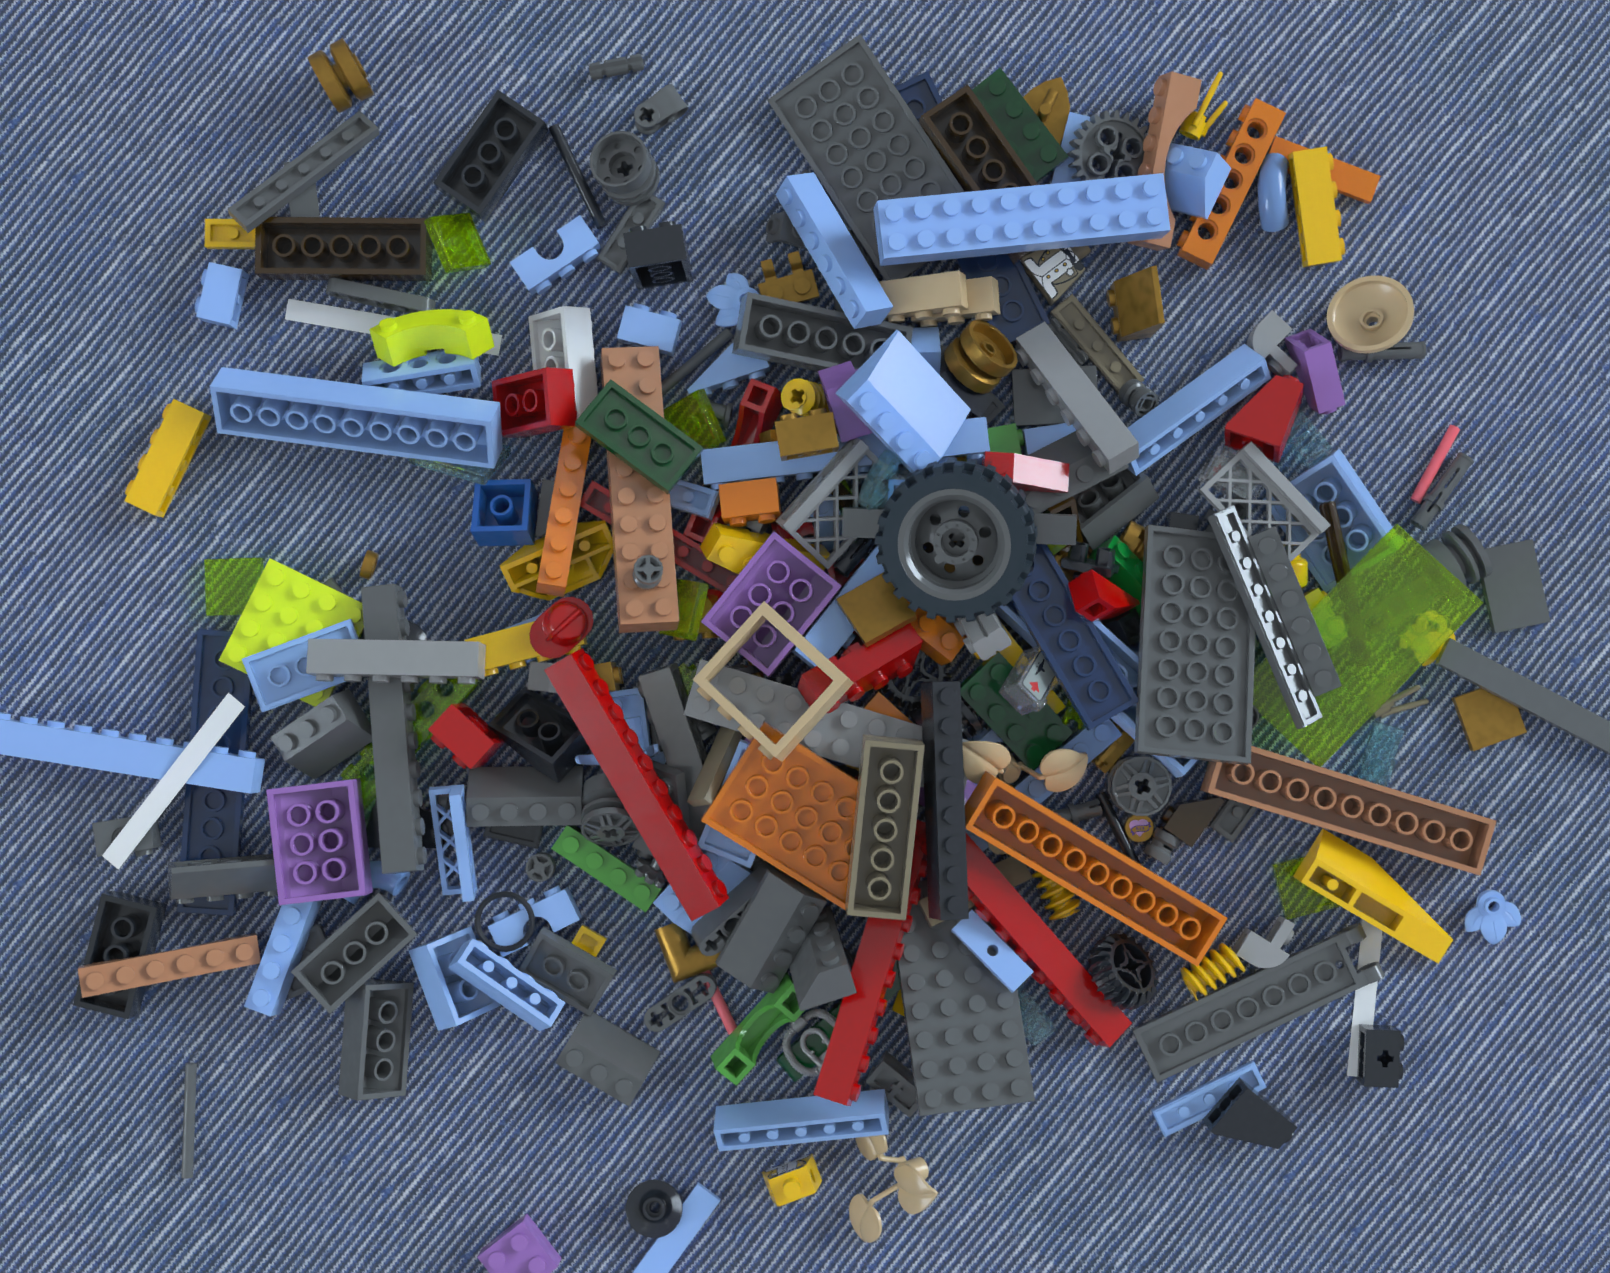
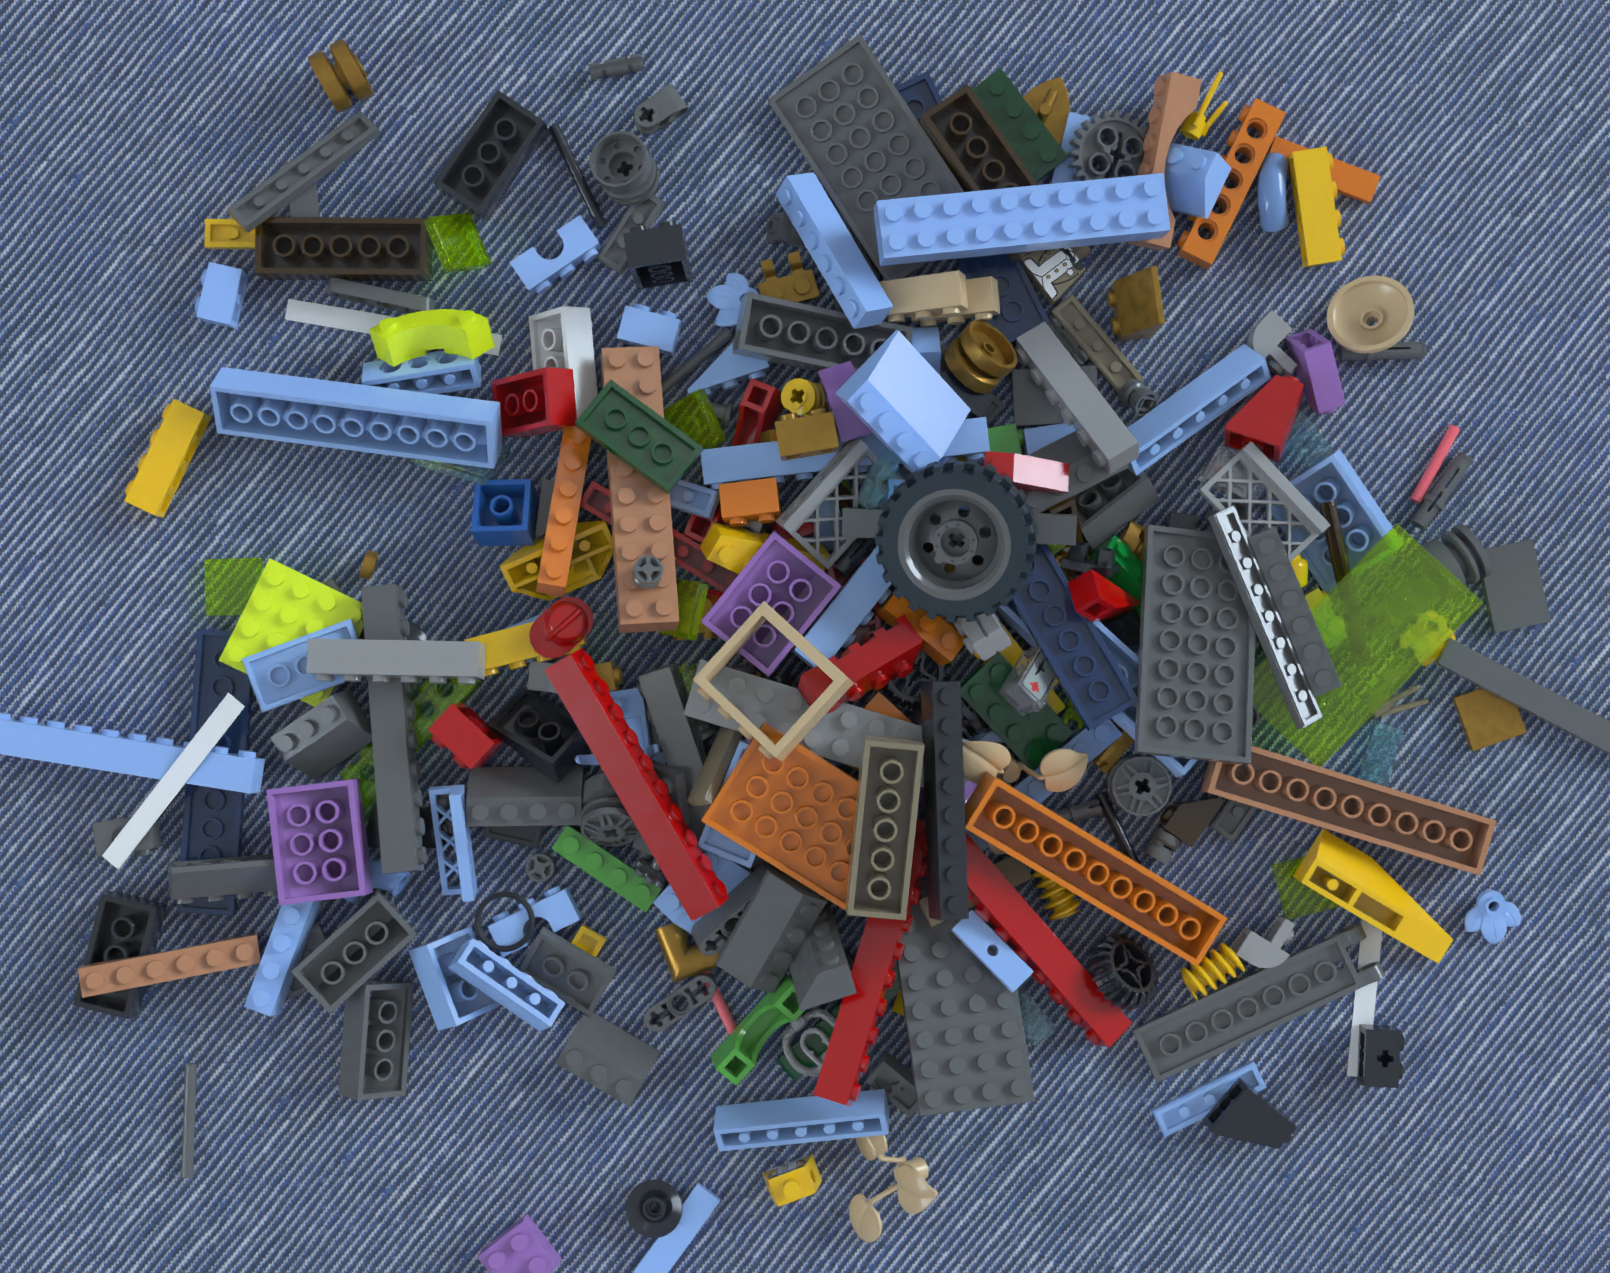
(875, 610): pearl gold tile -> none
(1138, 828): pearl gold tile -> none

